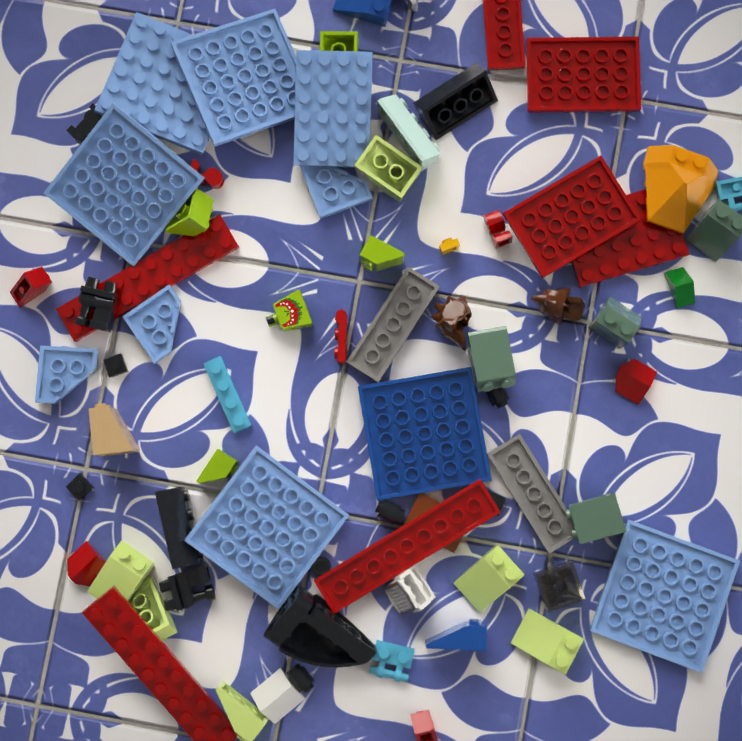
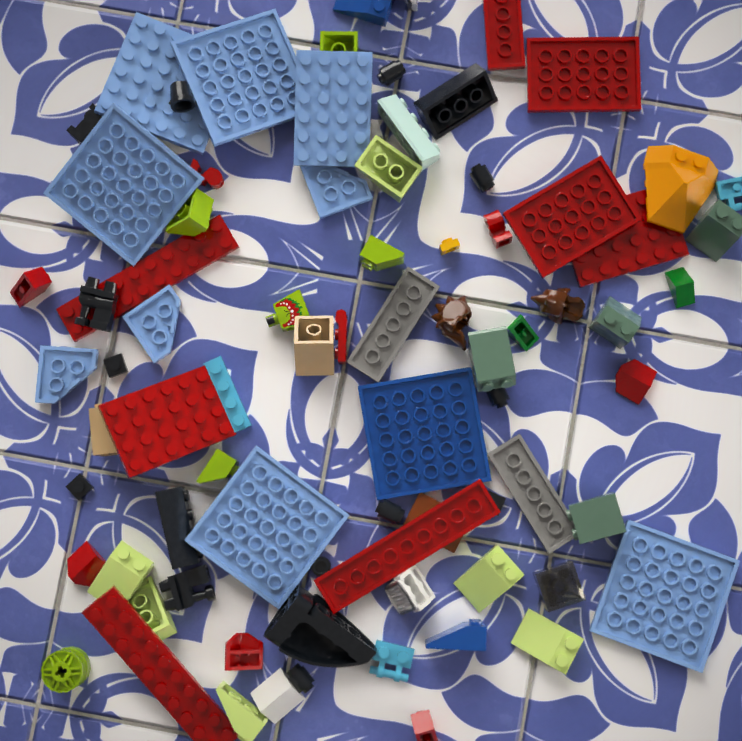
(69, 658): none -> lime wheel
(166, 421): none -> red plate
(181, 97): none -> black piece
(243, 653): none -> red slope
(314, 345): none -> tan slope
(391, 72): none -> black brick
(482, 177): none -> black brick
(522, 333): none -> green slope

